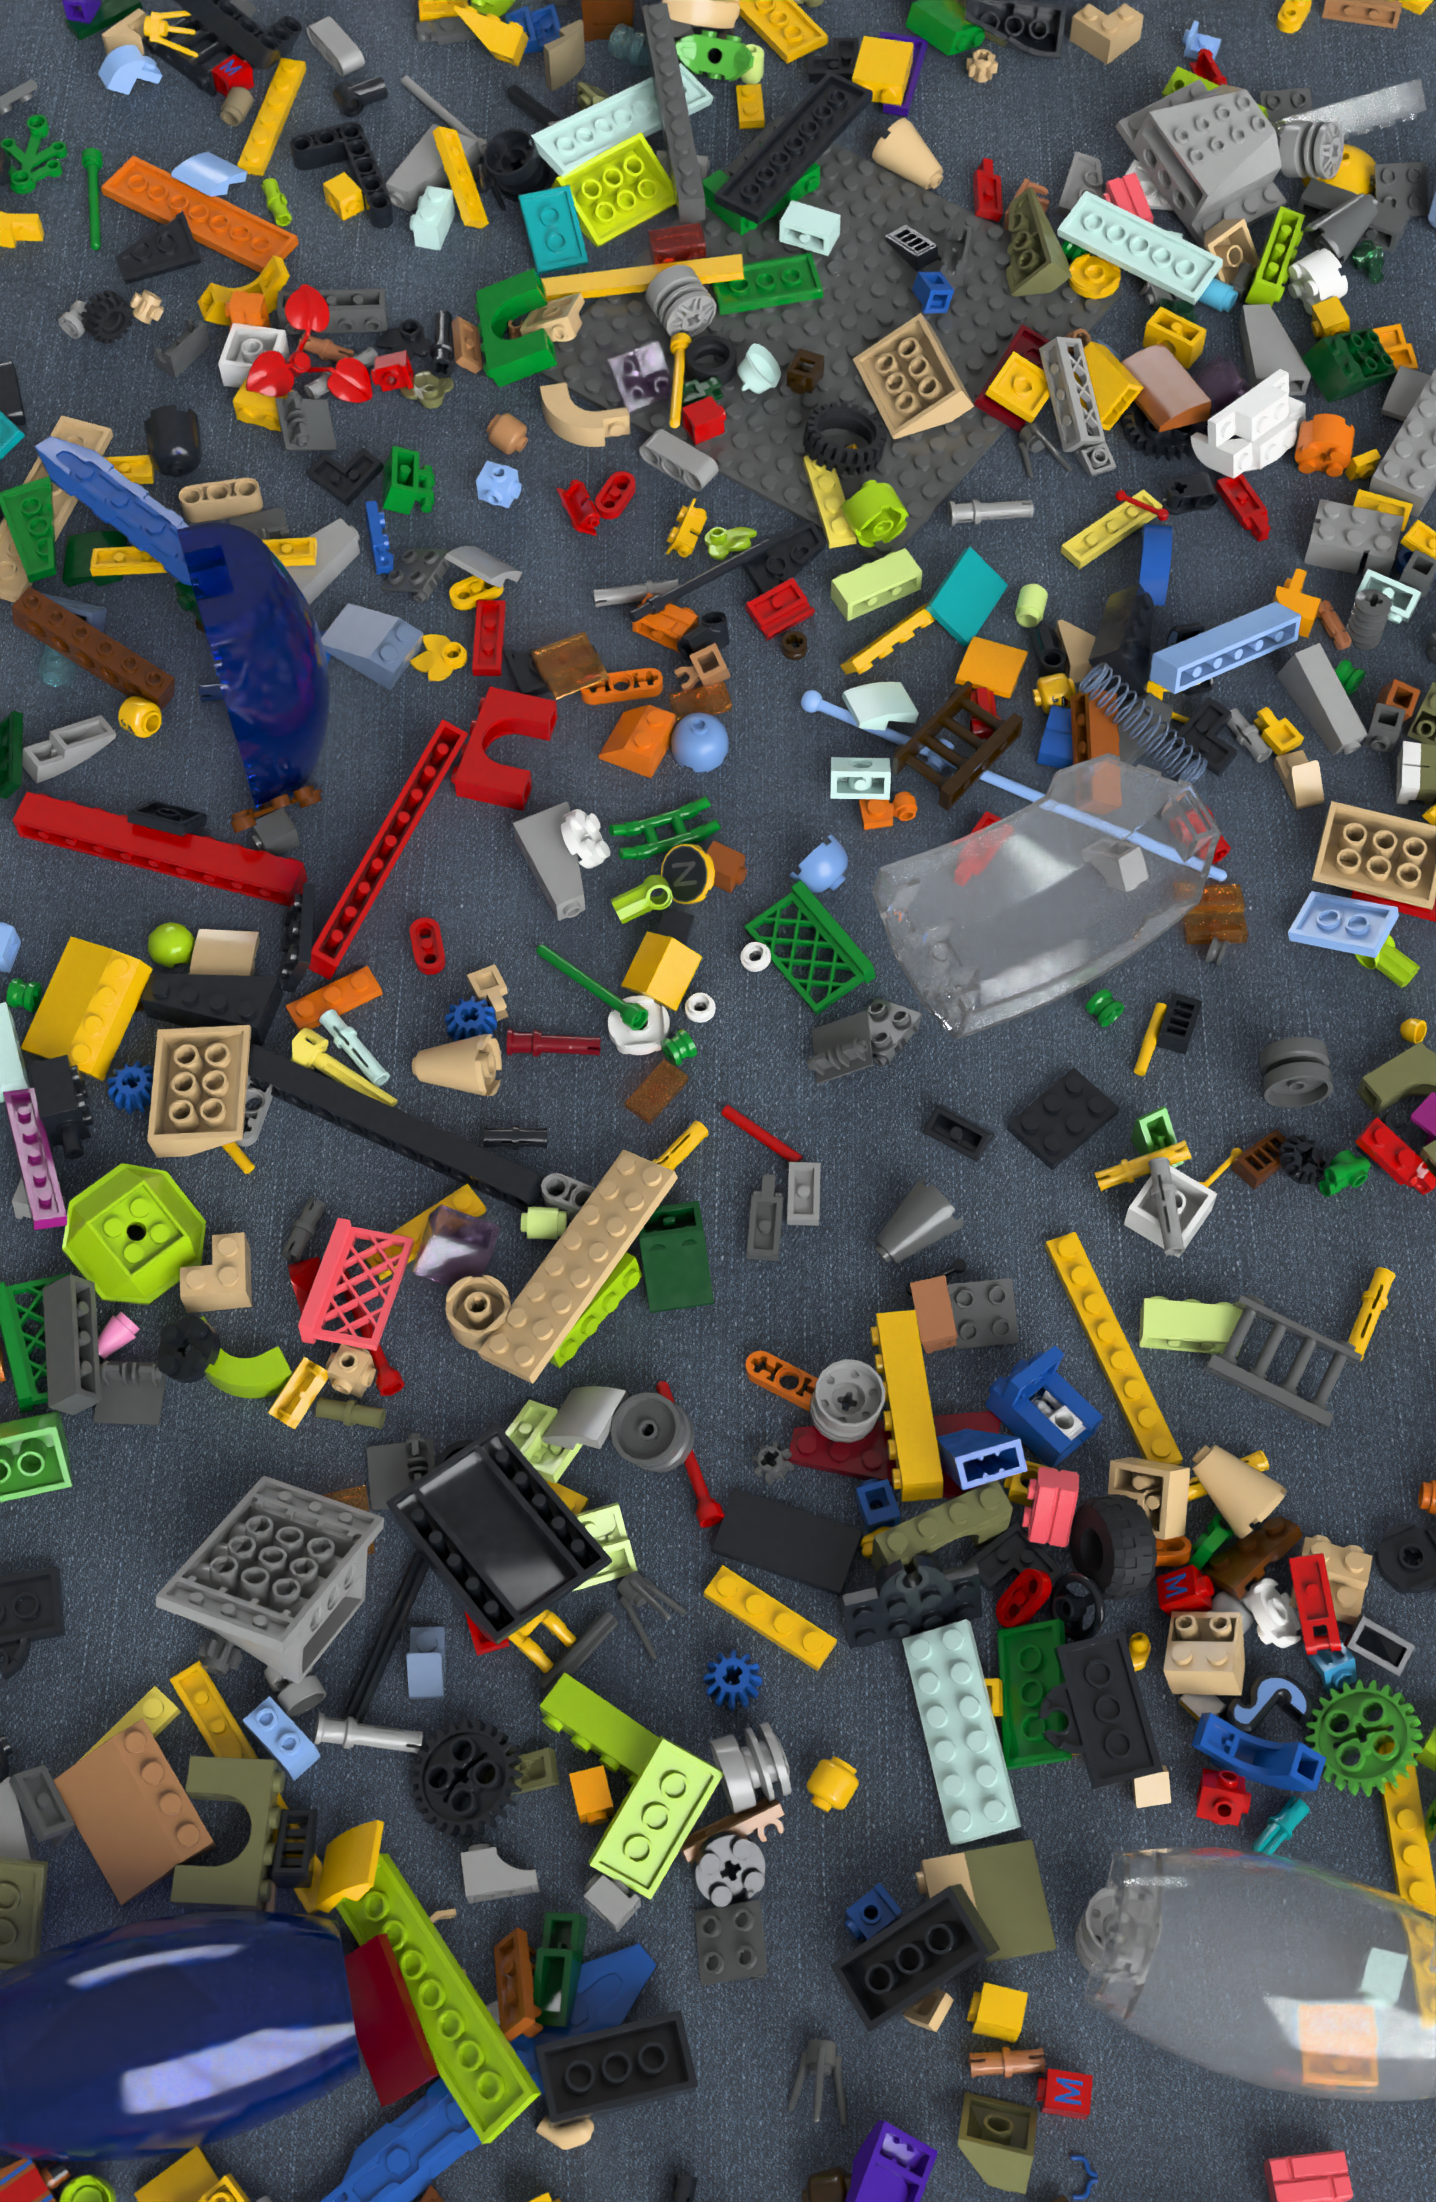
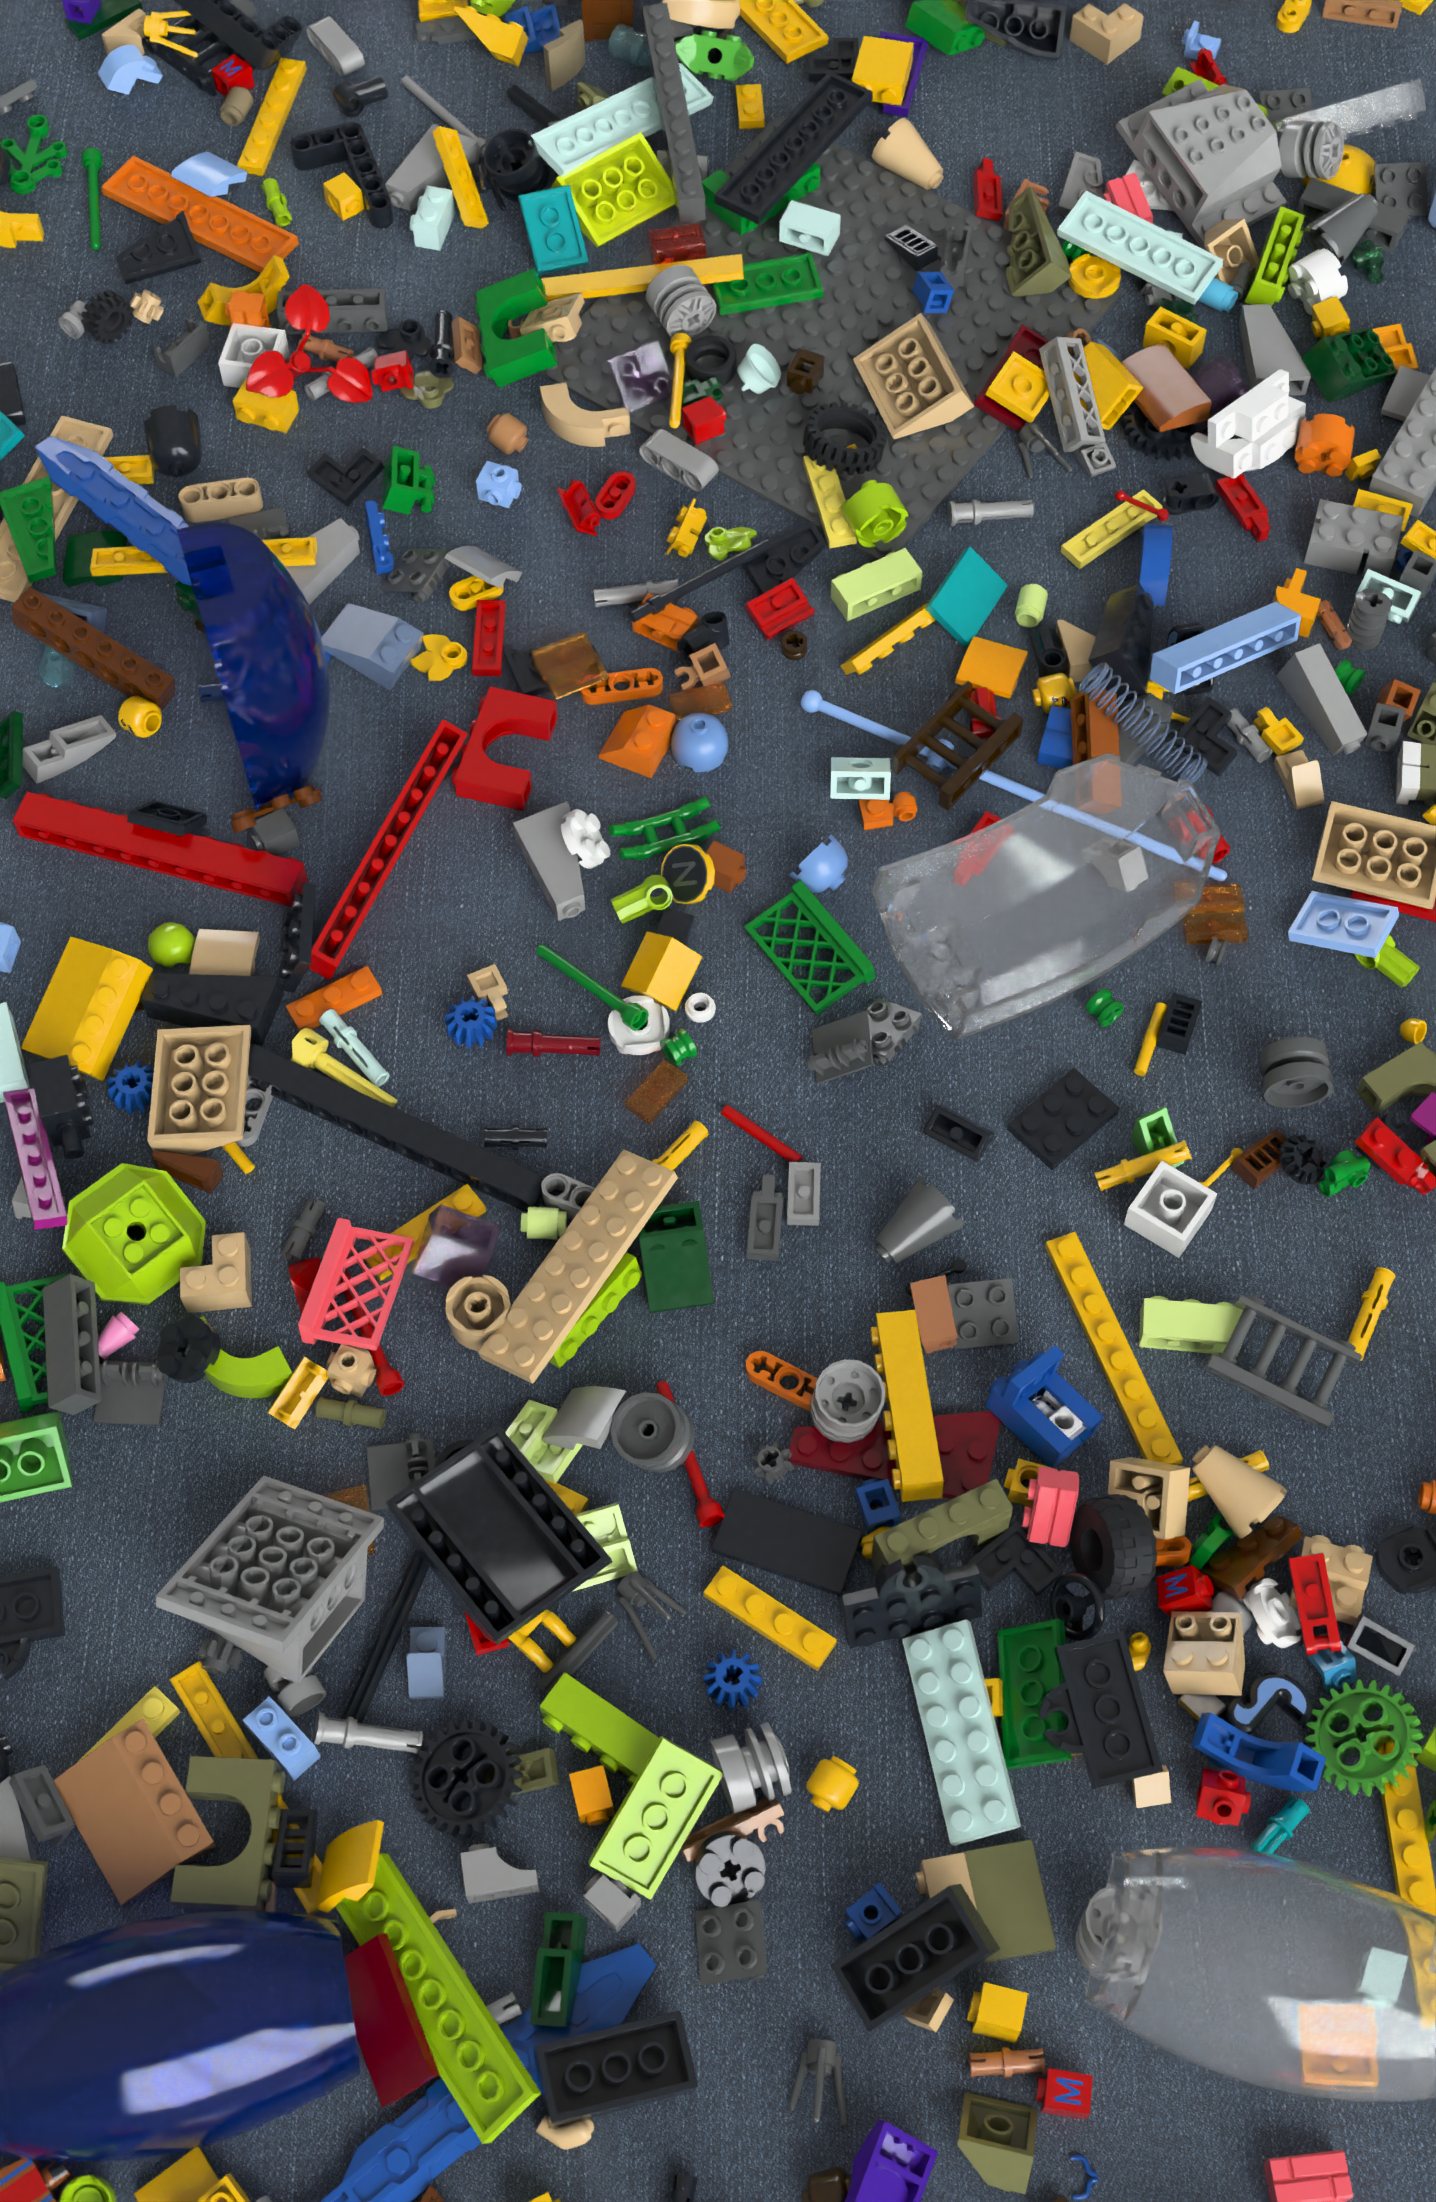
(24, 994): green wheel -> none
(192, 1170): none -> reddish brown slope
(305, 423): dark grey hinge -> none
(427, 948): red plate -> none
(462, 1065): tan cone -> none
(515, 1986): dark orange plate -> none
(751, 950): white plate -> none
(755, 74): yellowish green brick -> none
(879, 703): light aqua slope -> none
(980, 1457): blue slope -> none
(981, 65): tan gear -> none
(1027, 1593): red plate -> none
(1164, 1193): light grey pin -> none

